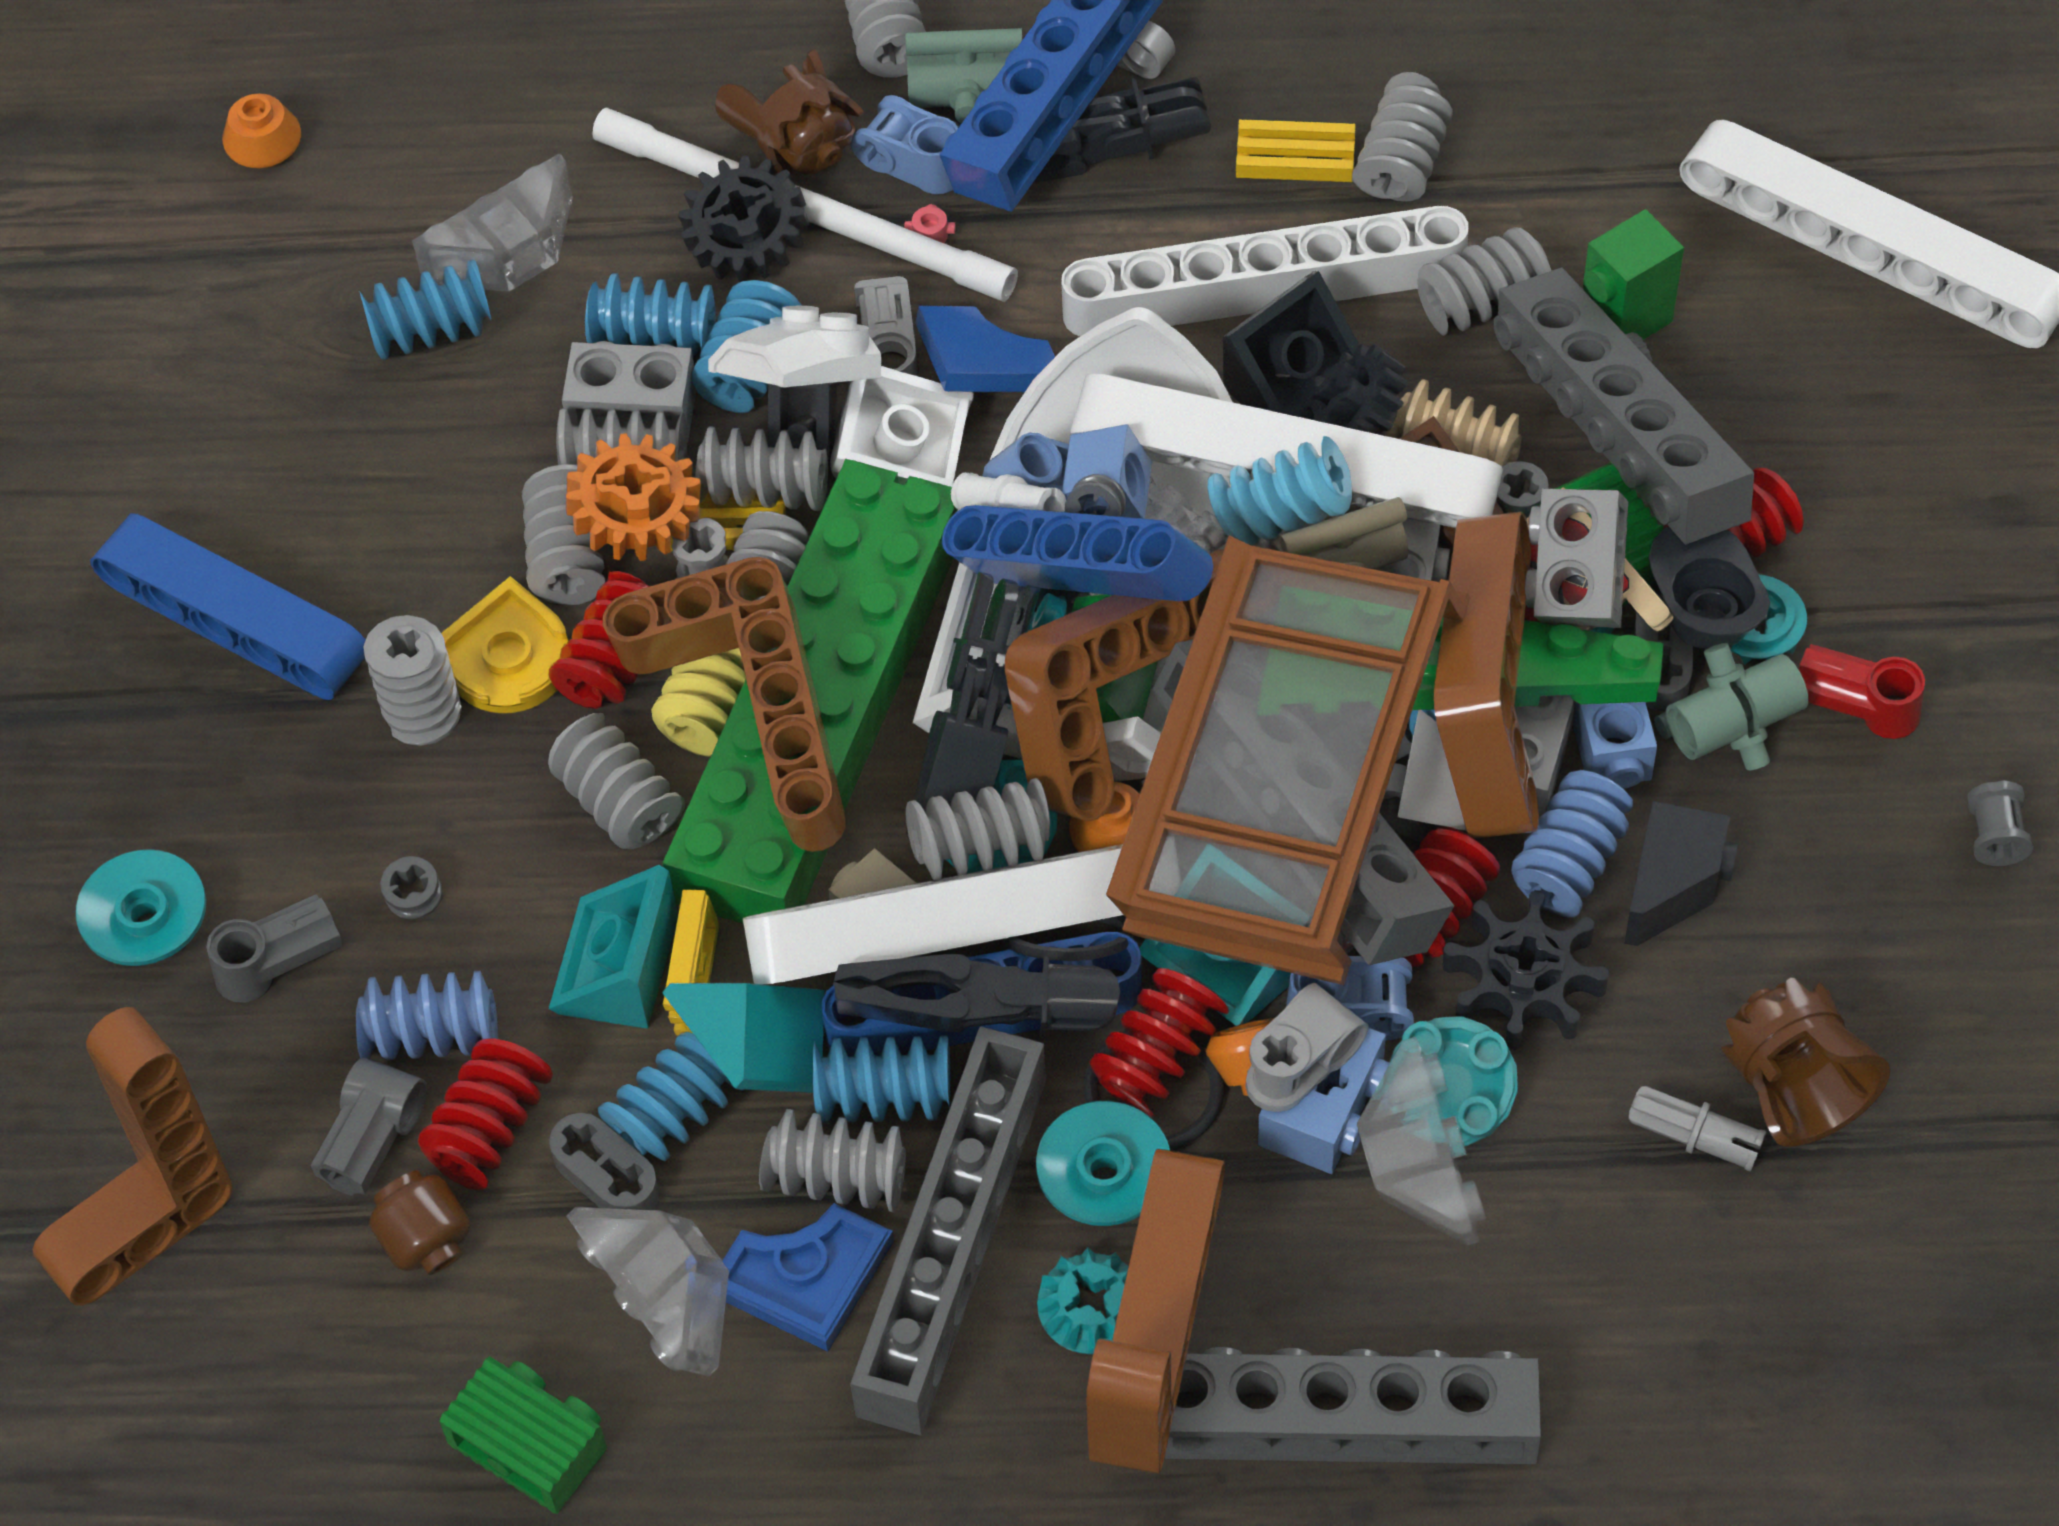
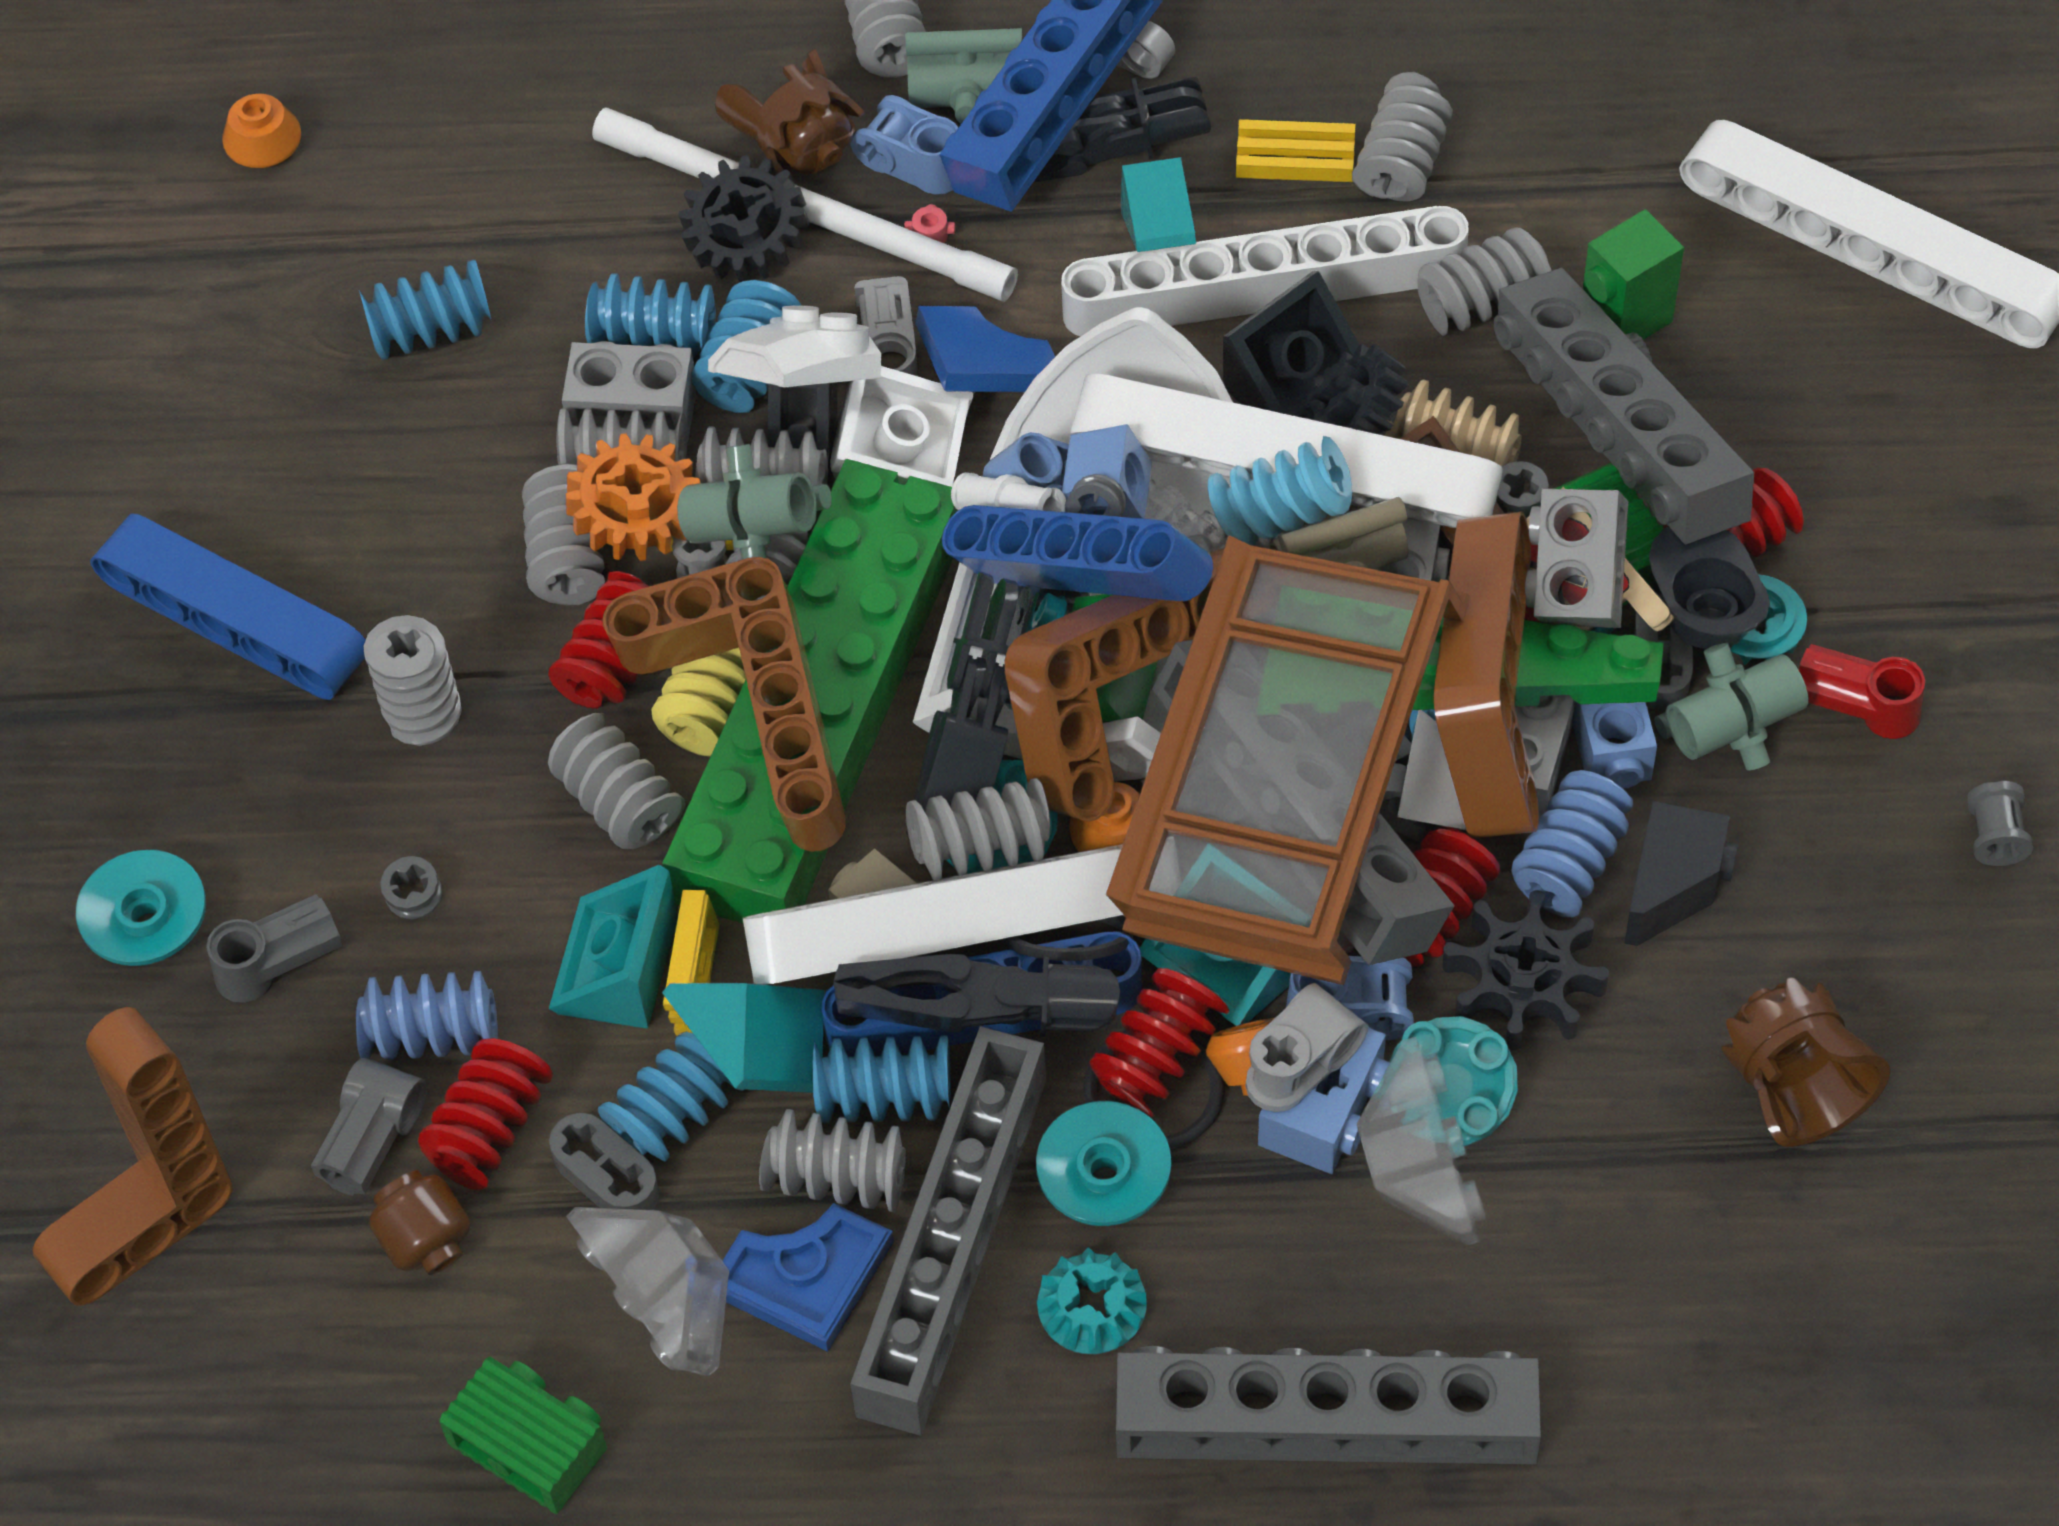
(505, 650): yellow tile -> none
(506, 232): clear slope -> none
(749, 505): none -> sand green pin
(1140, 1371): dark orange beam -> none
(1156, 205): none -> teal slope
(1695, 1126): light grey axle -> none

